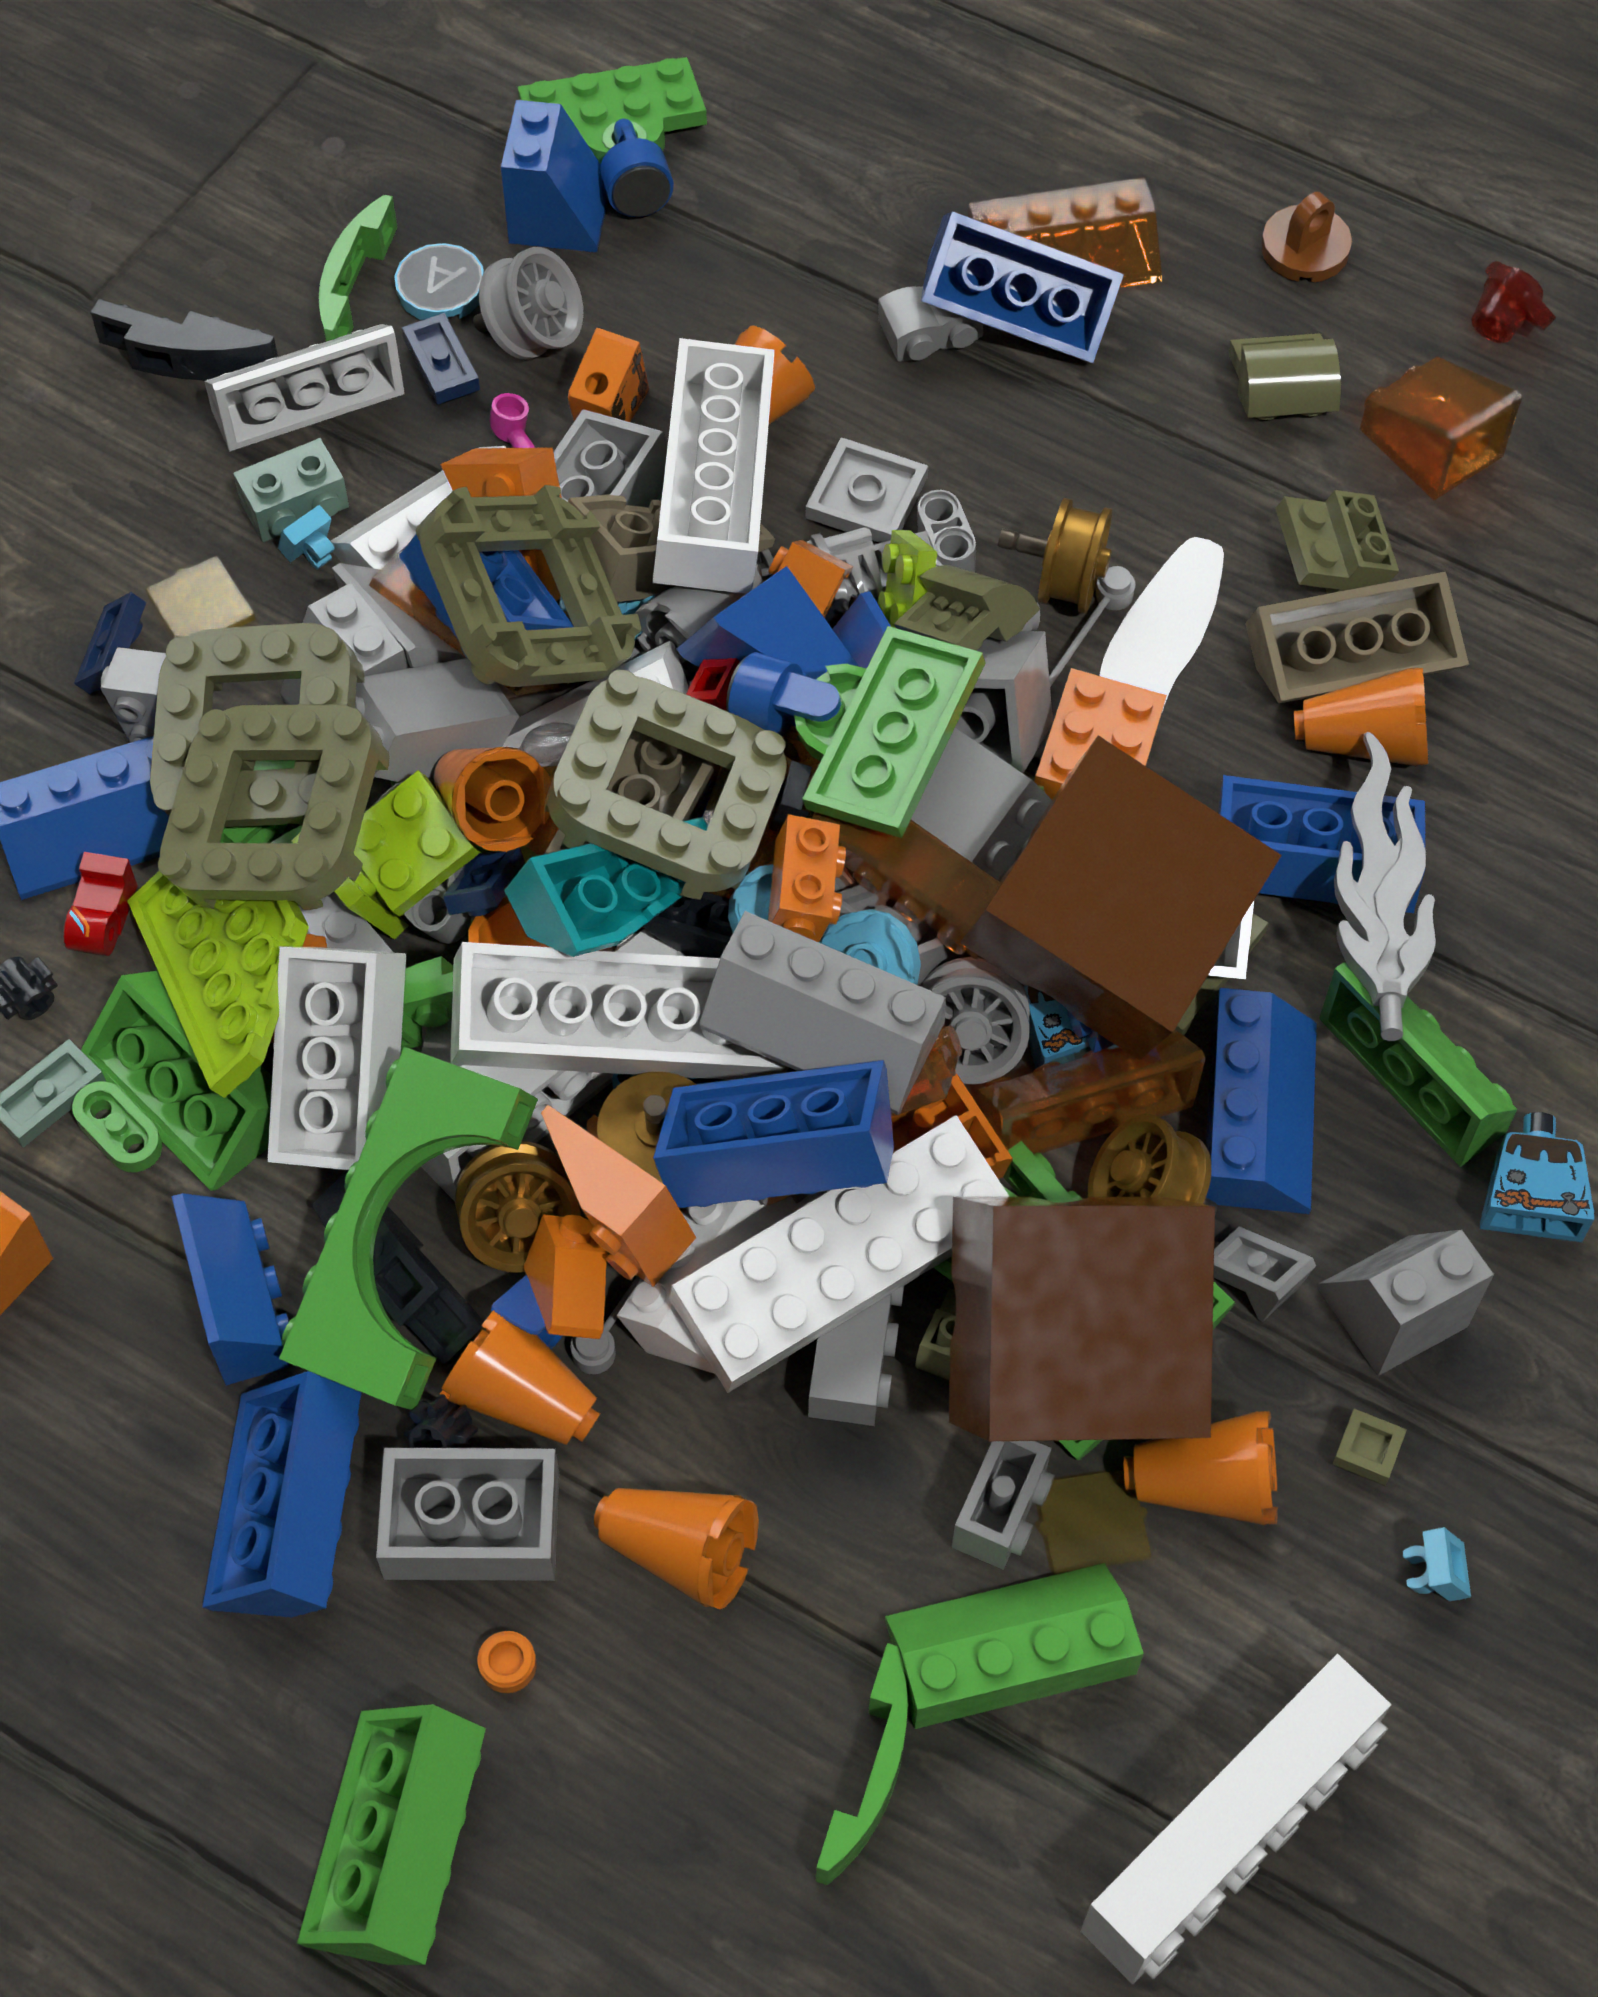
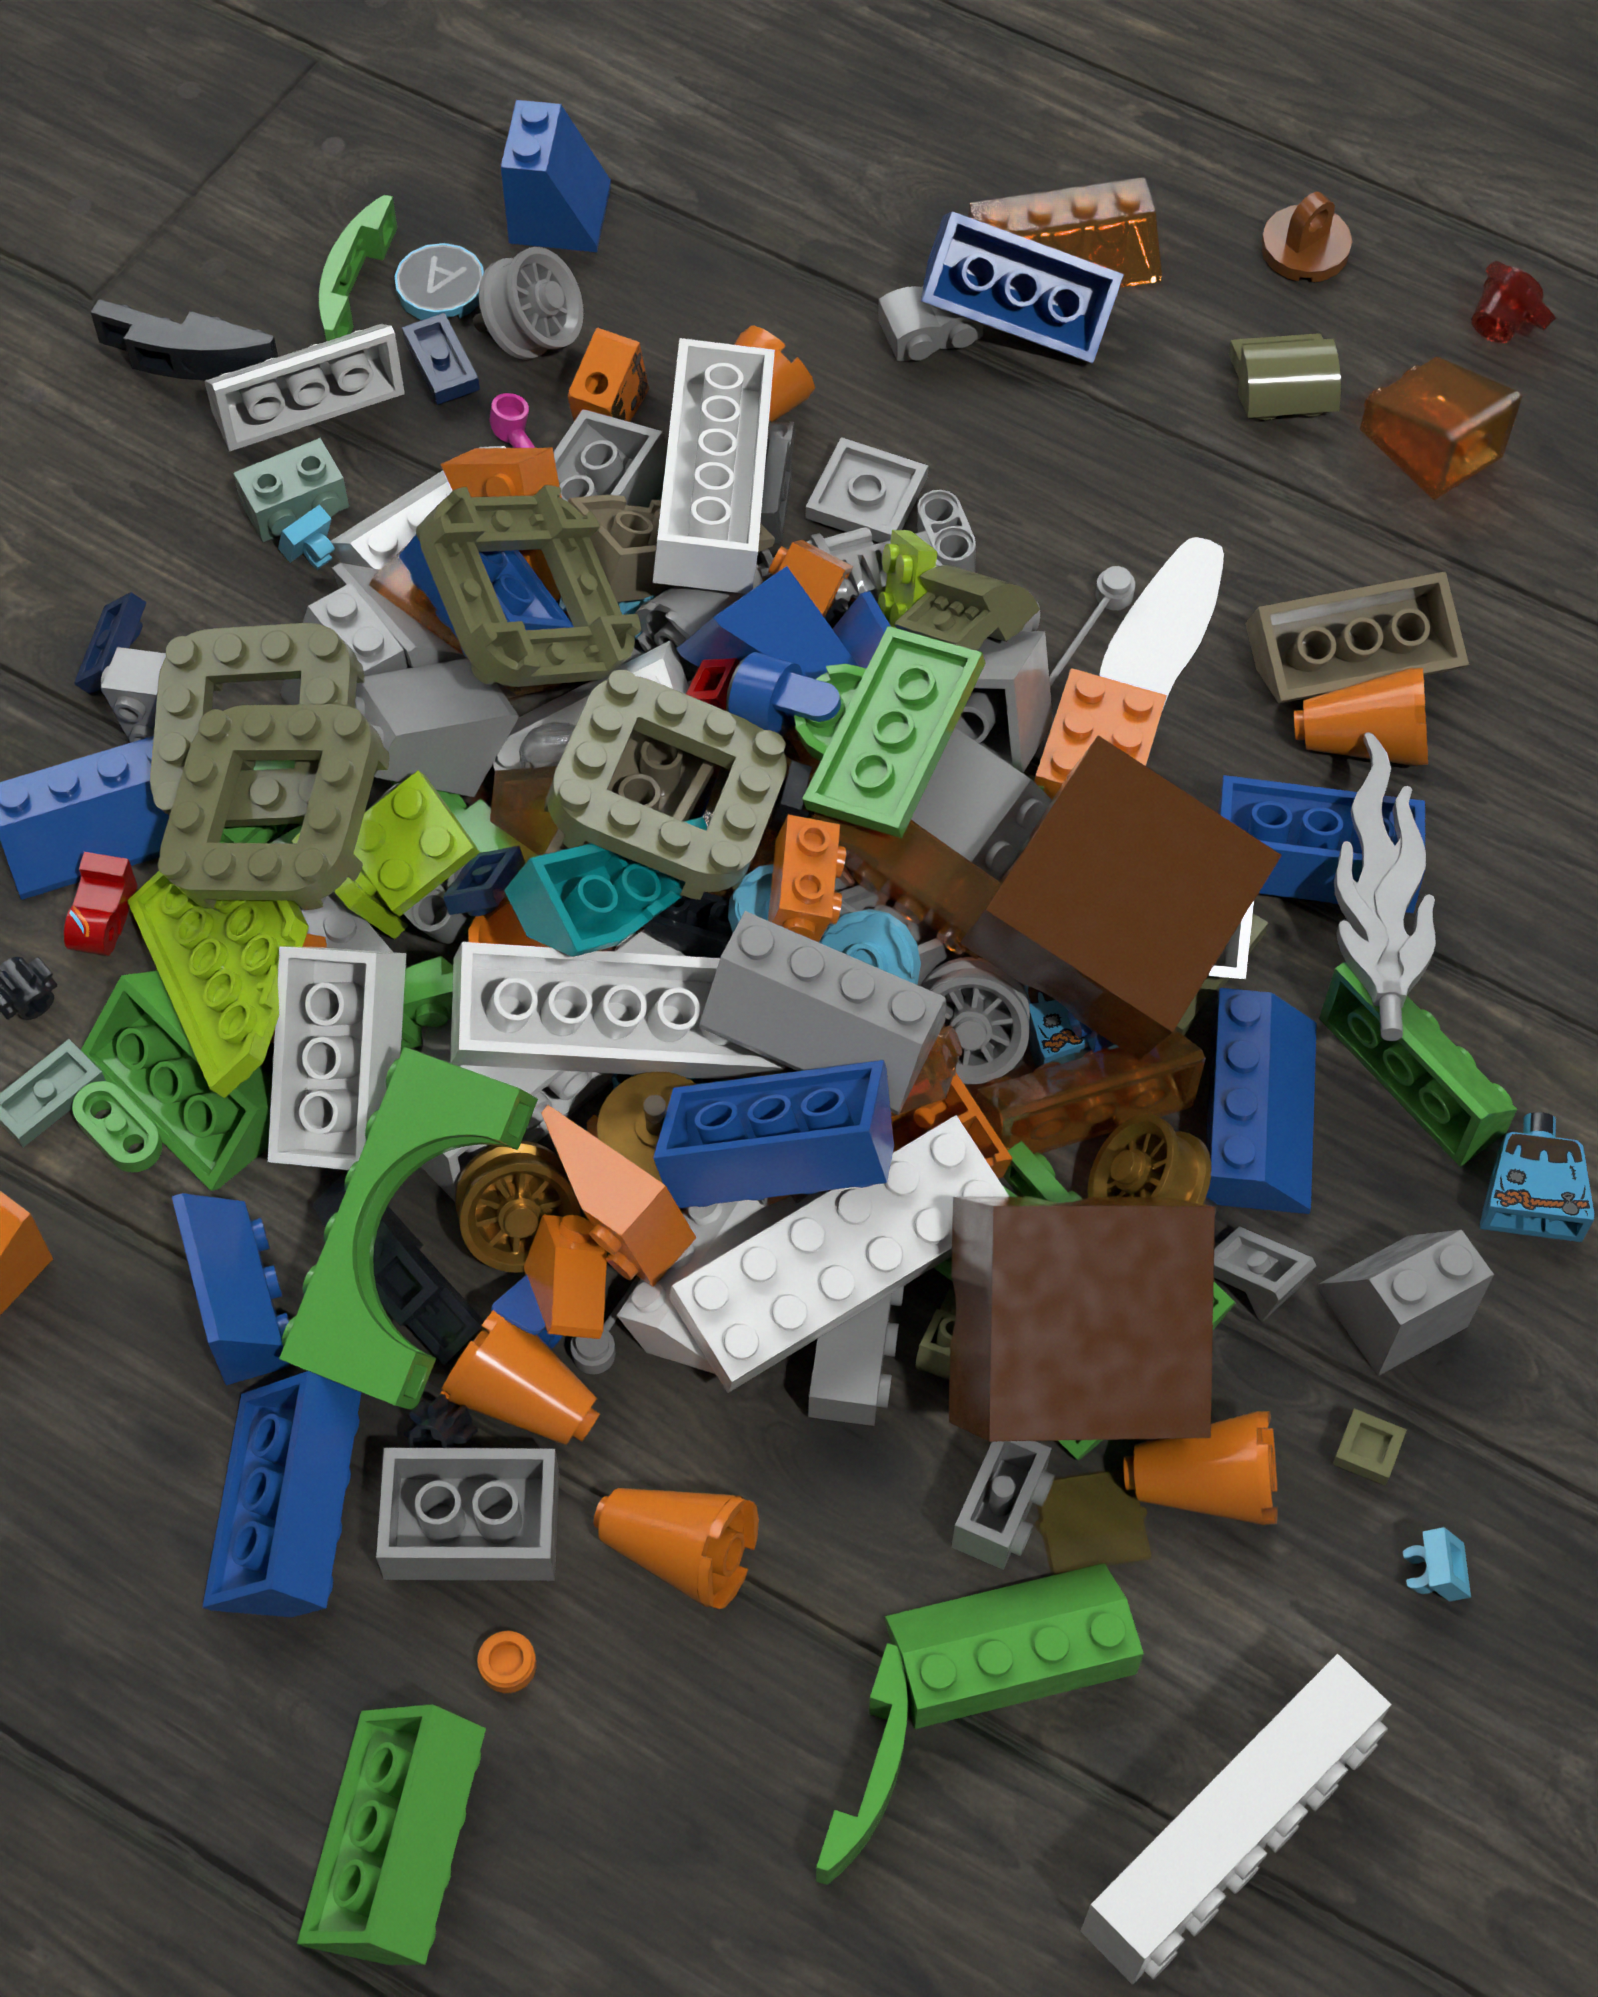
(200, 599): clear yellow piece -> none
(494, 795): orange cone -> none
(624, 124): bright green plate -> none
(777, 477): none -> dark grey hinge
(1071, 554): pearl gold wheel -> none
(1337, 541): olive brick -> none

